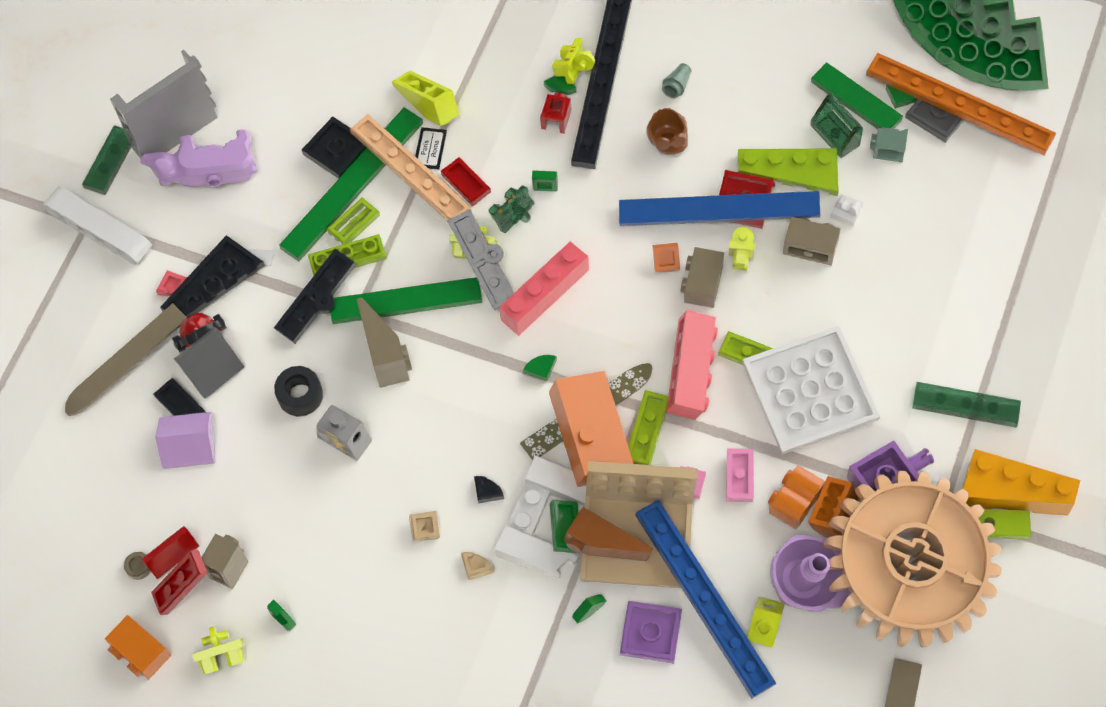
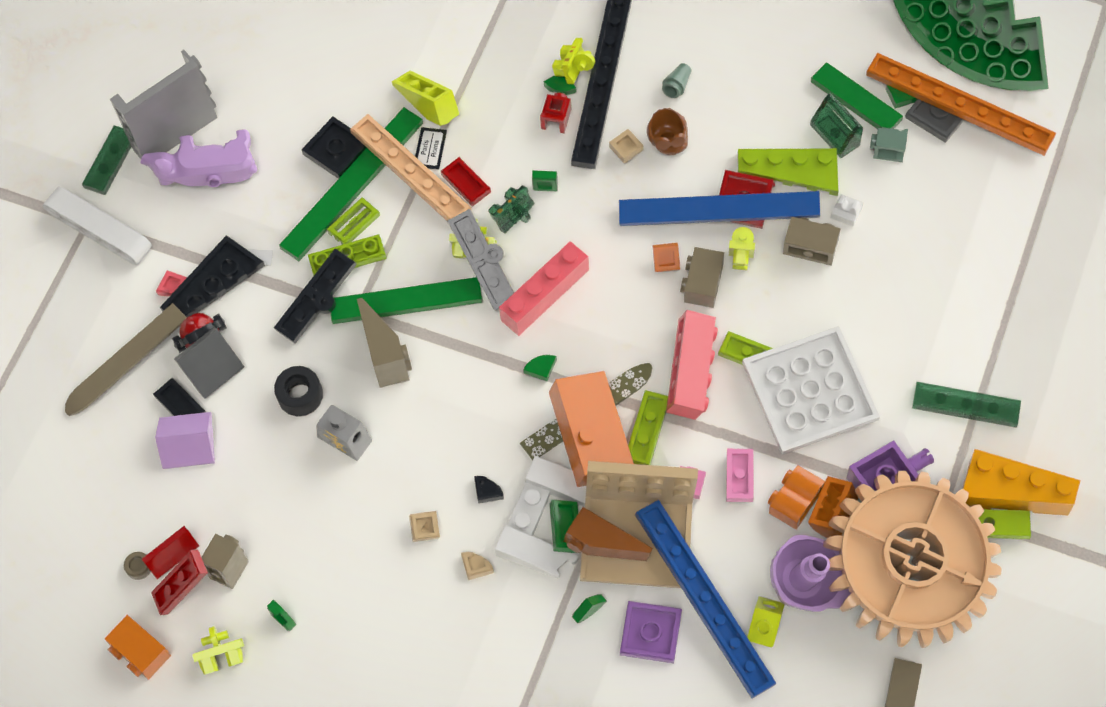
(626, 146): none -> tan plate

